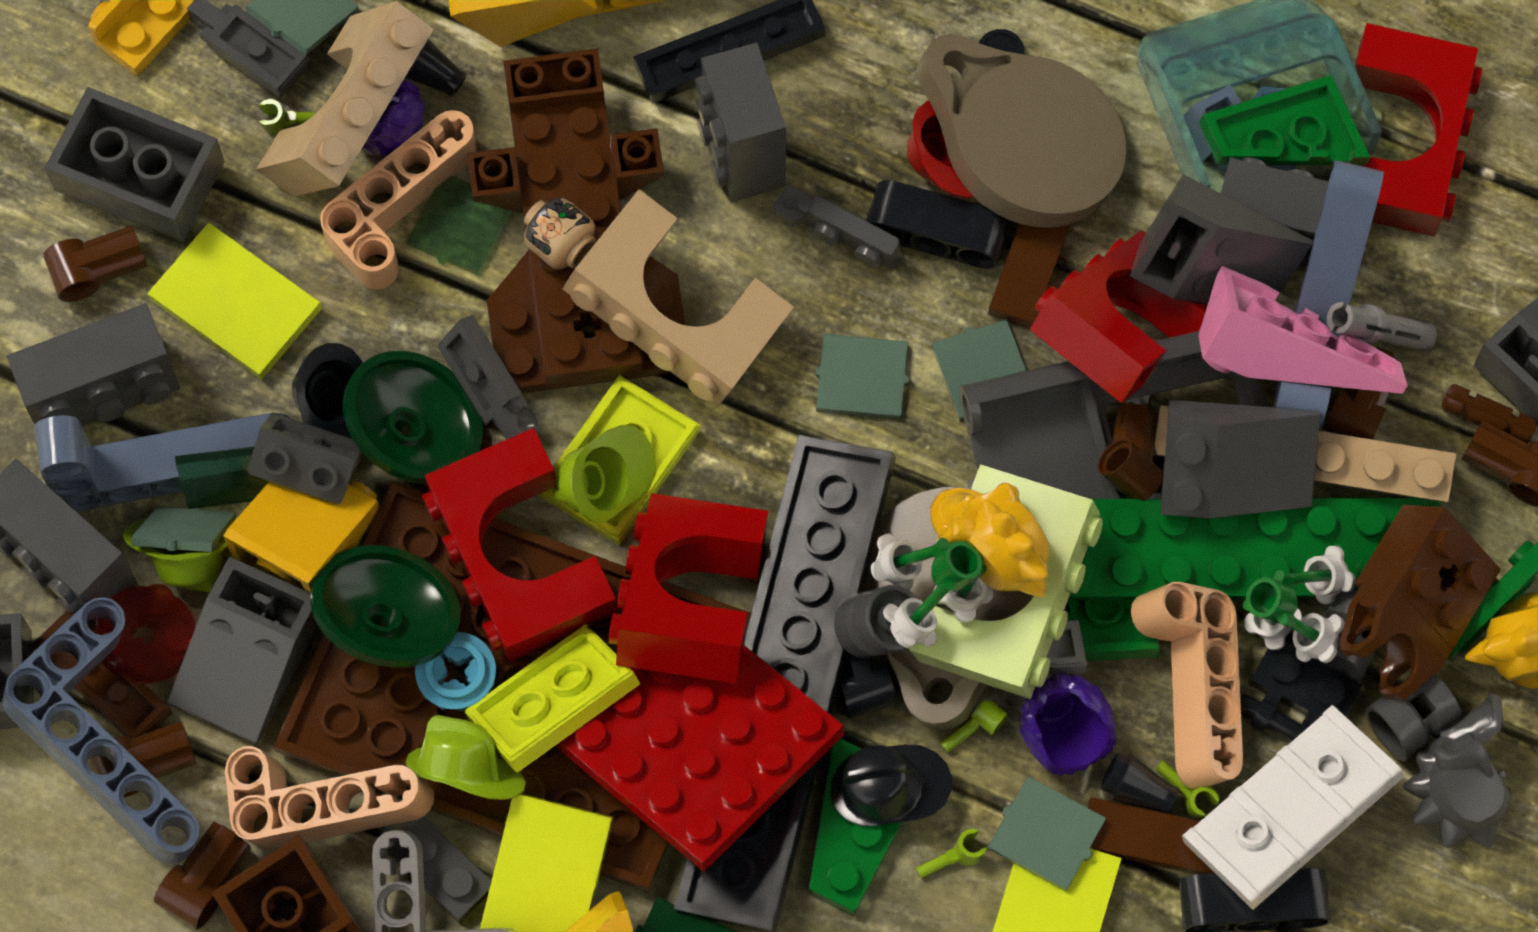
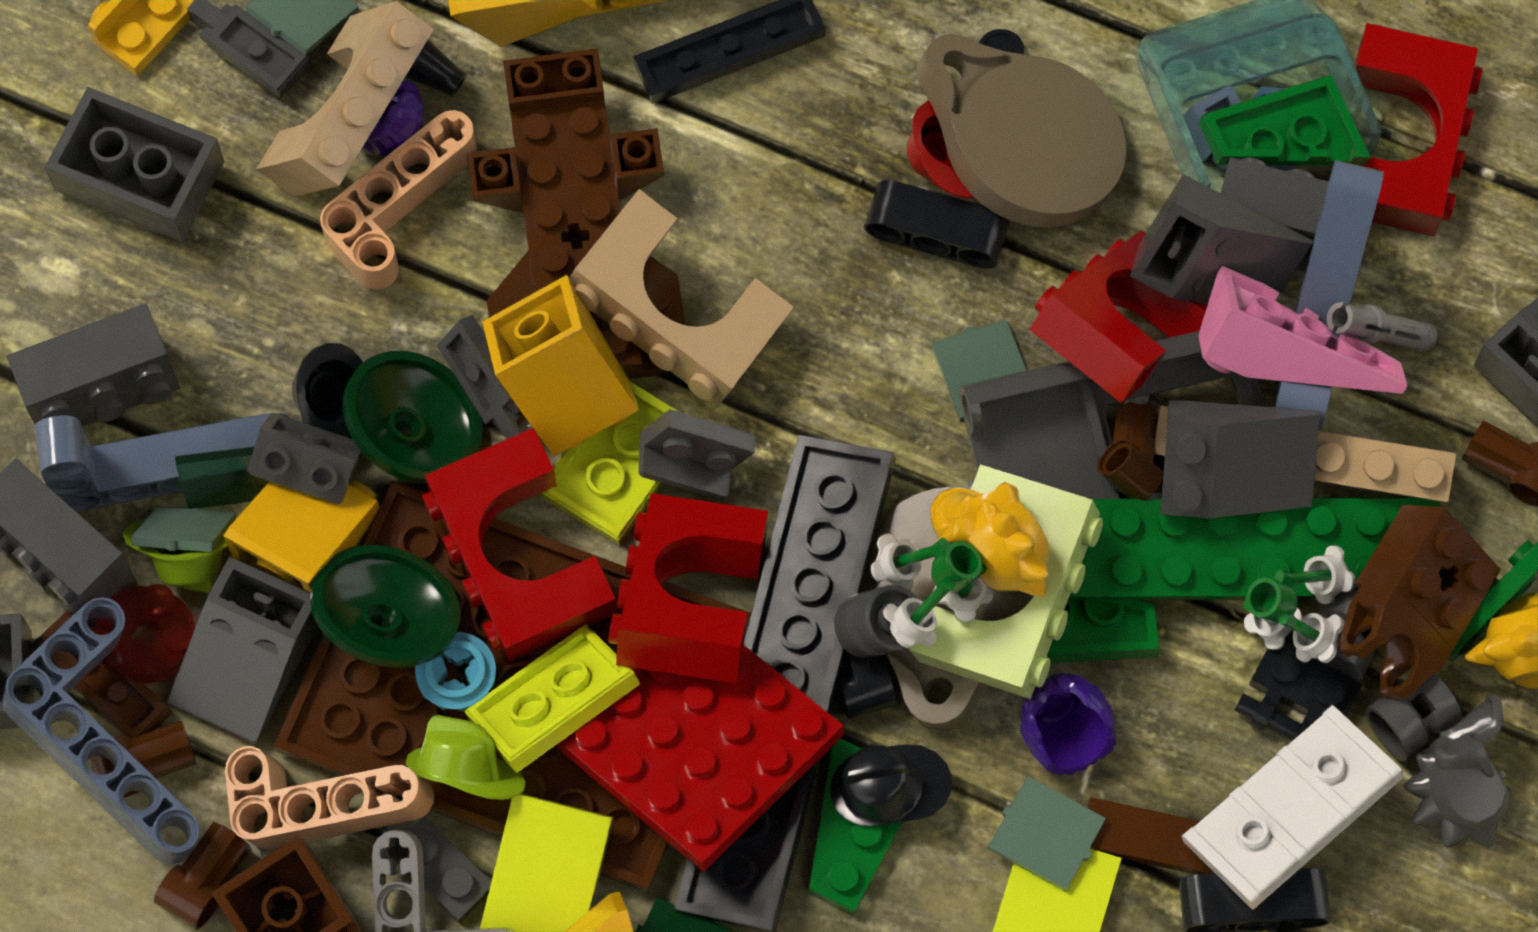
(81, 266): reddish brown piece -> none
(234, 301): neon yellow tile -> none
(283, 117): lime hand -> none
(457, 227): clear green piece -> none
(558, 366): none -> yellow slope
(559, 232): tan head -> none
(606, 474): lime piece -> none
(692, 453): none -> dark grey bracket
(741, 122): dark grey brick -> none
(837, 225): dark grey hinge -> none
(862, 376): sand green piece -> none
(954, 855): lime hand -> none
(987, 715): lime hand -> none
(1027, 273): reddish brown tile -> none
(1068, 652): light grey tile -> none
(1138, 785): black cone -> none
(1189, 794): lime hand -> none
(1204, 677): light nougat beam -> none
(1358, 411): reddish brown piece -> none
(1482, 408): reddish brown axle -> none

